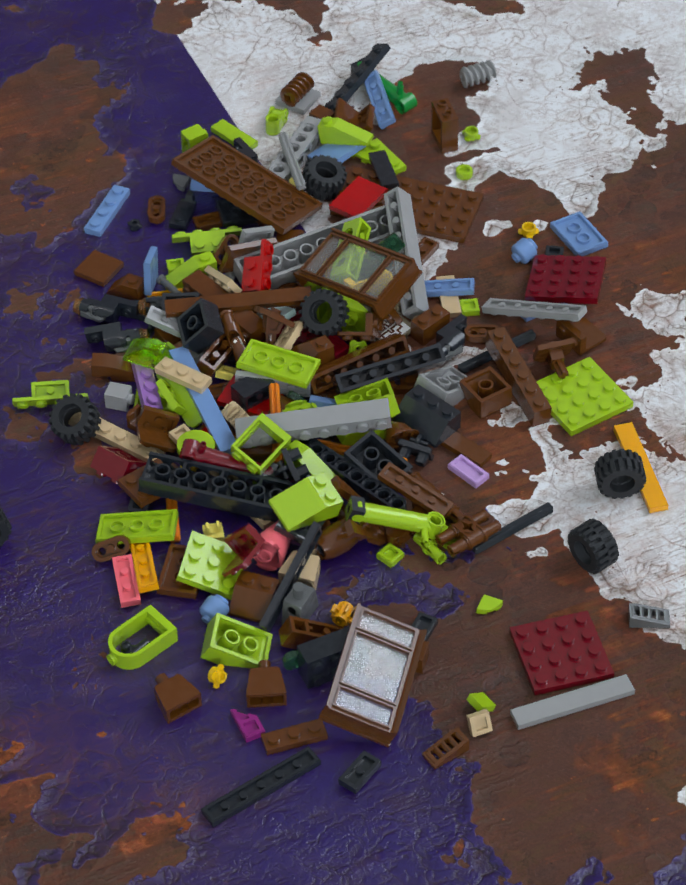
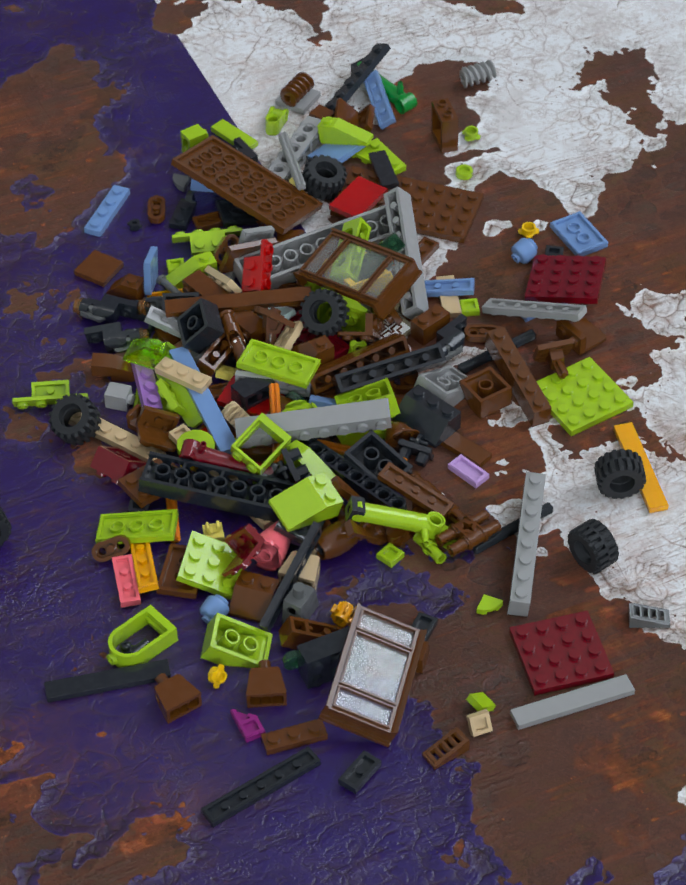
(105, 680): none -> black tile
(526, 544): none -> light grey brick

